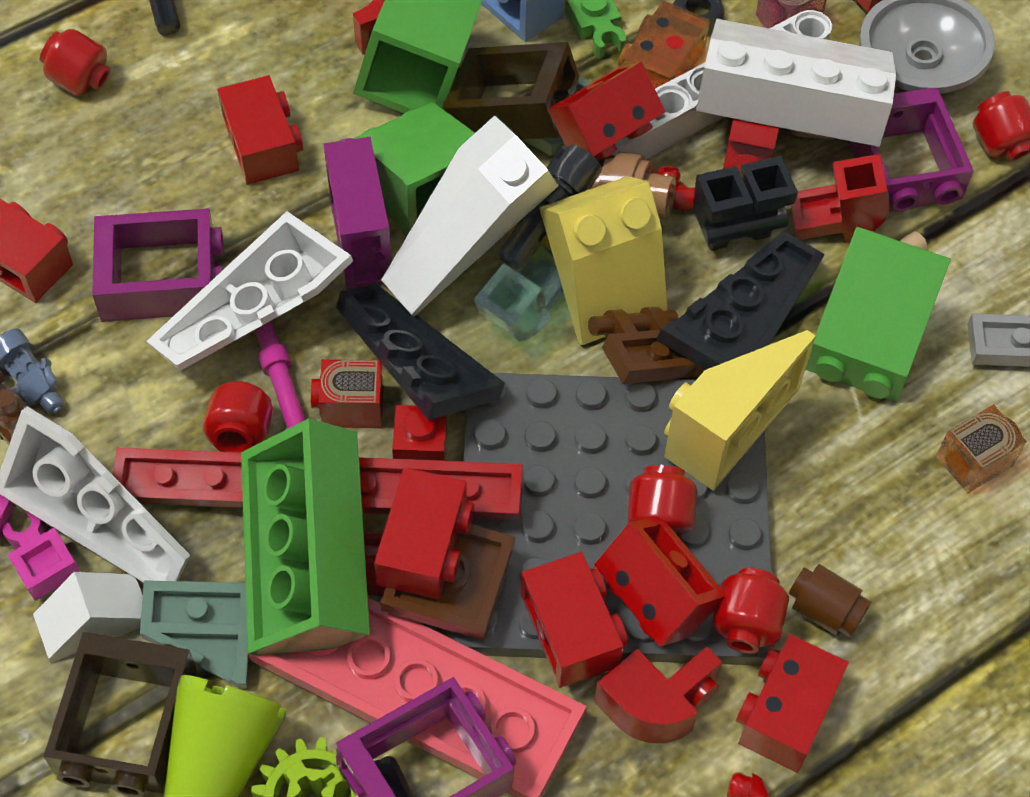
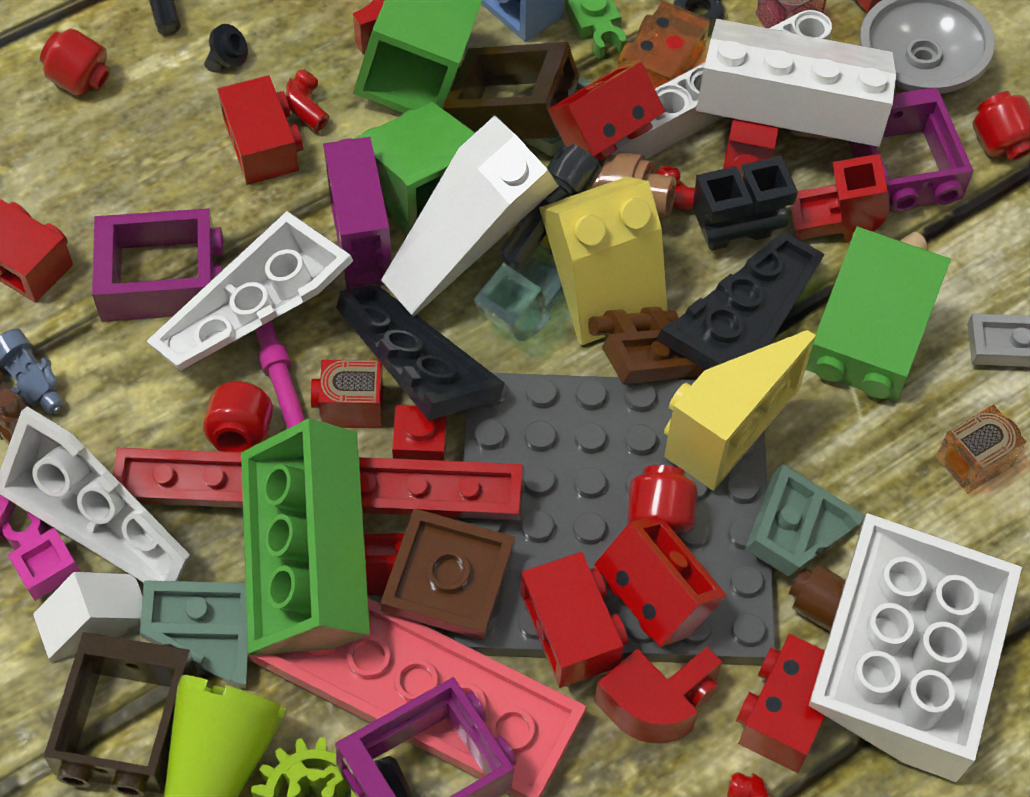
(226, 48): none -> black plate
(301, 100): none -> red arm
(422, 533): red brick -> none
(751, 610): red head -> none
(798, 521): none -> sand green wing
(916, 646): none -> white slope

